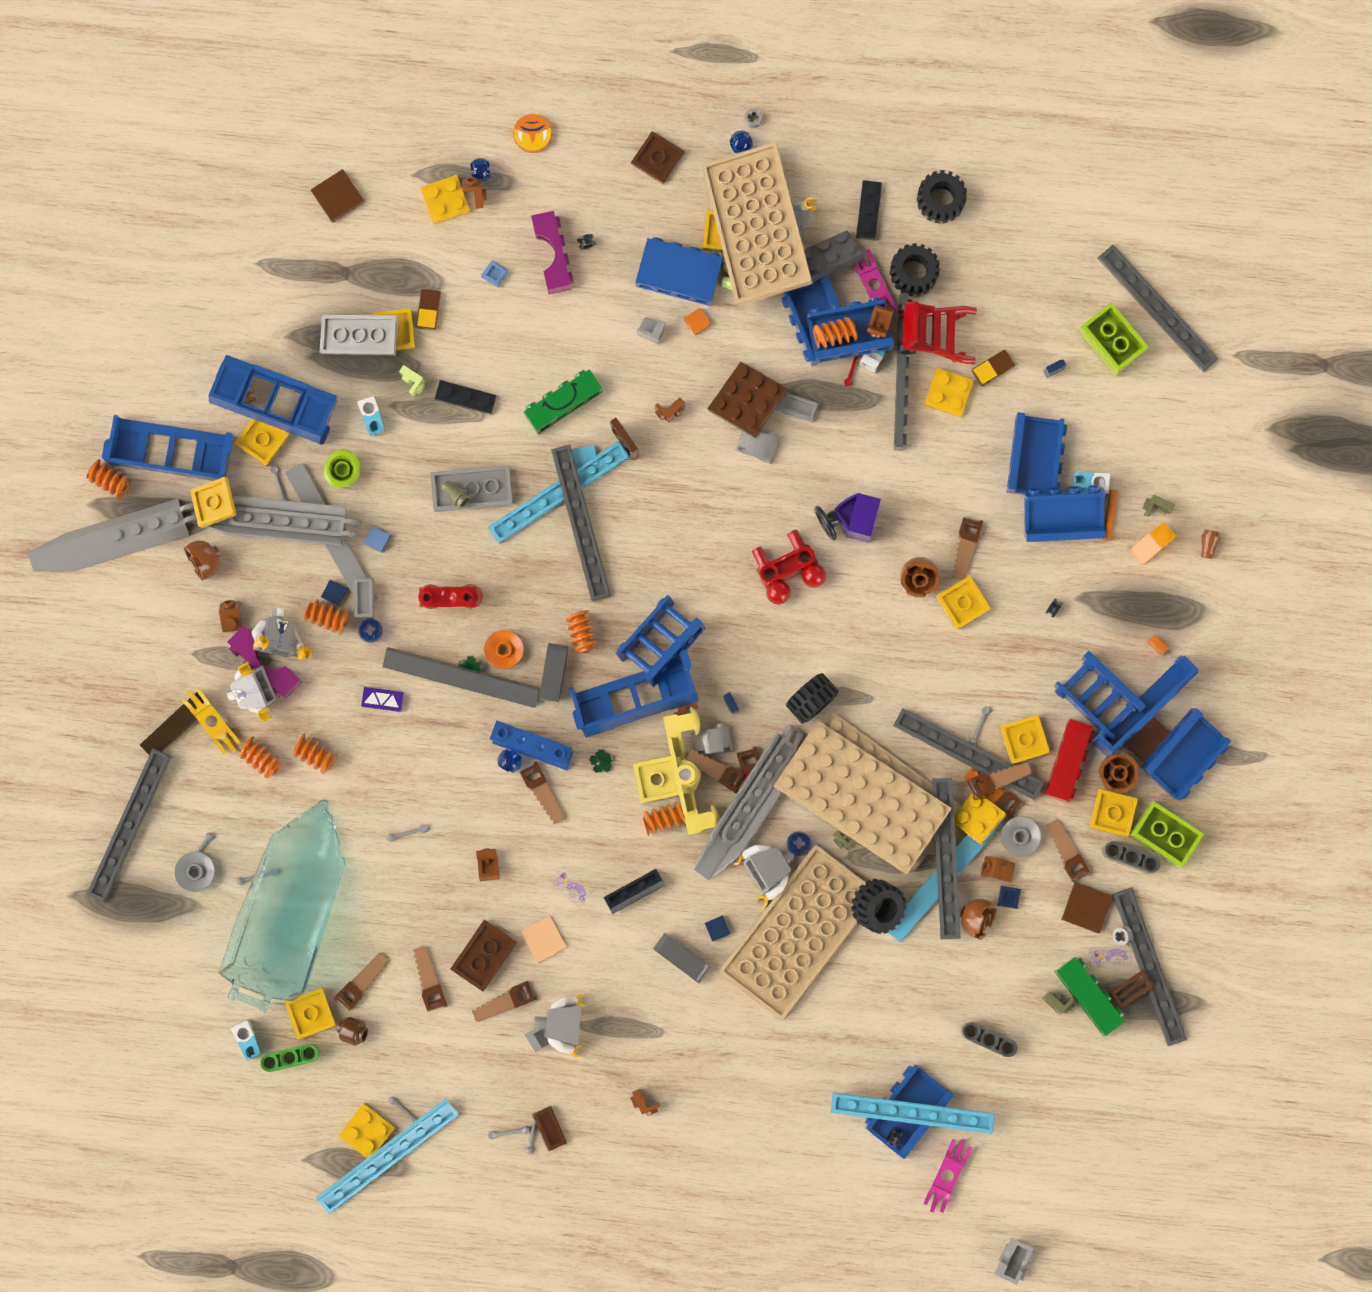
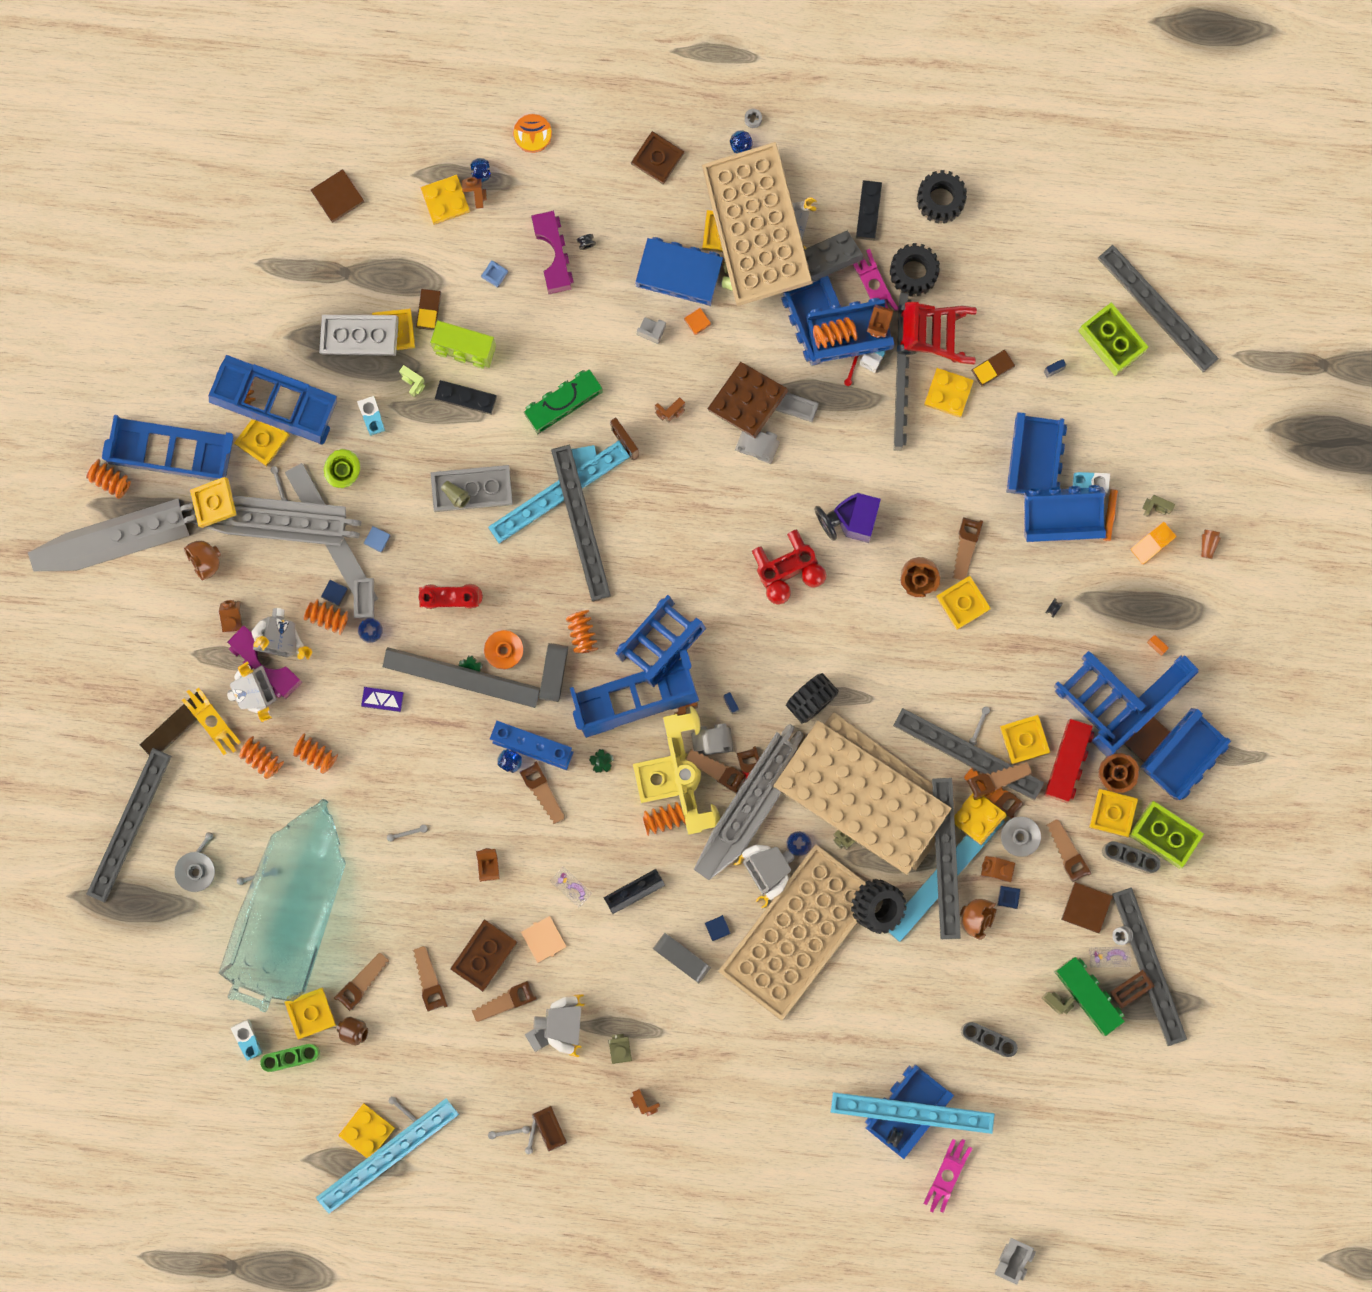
(463, 344): none -> lime brick
(620, 1049): none -> olive bracket

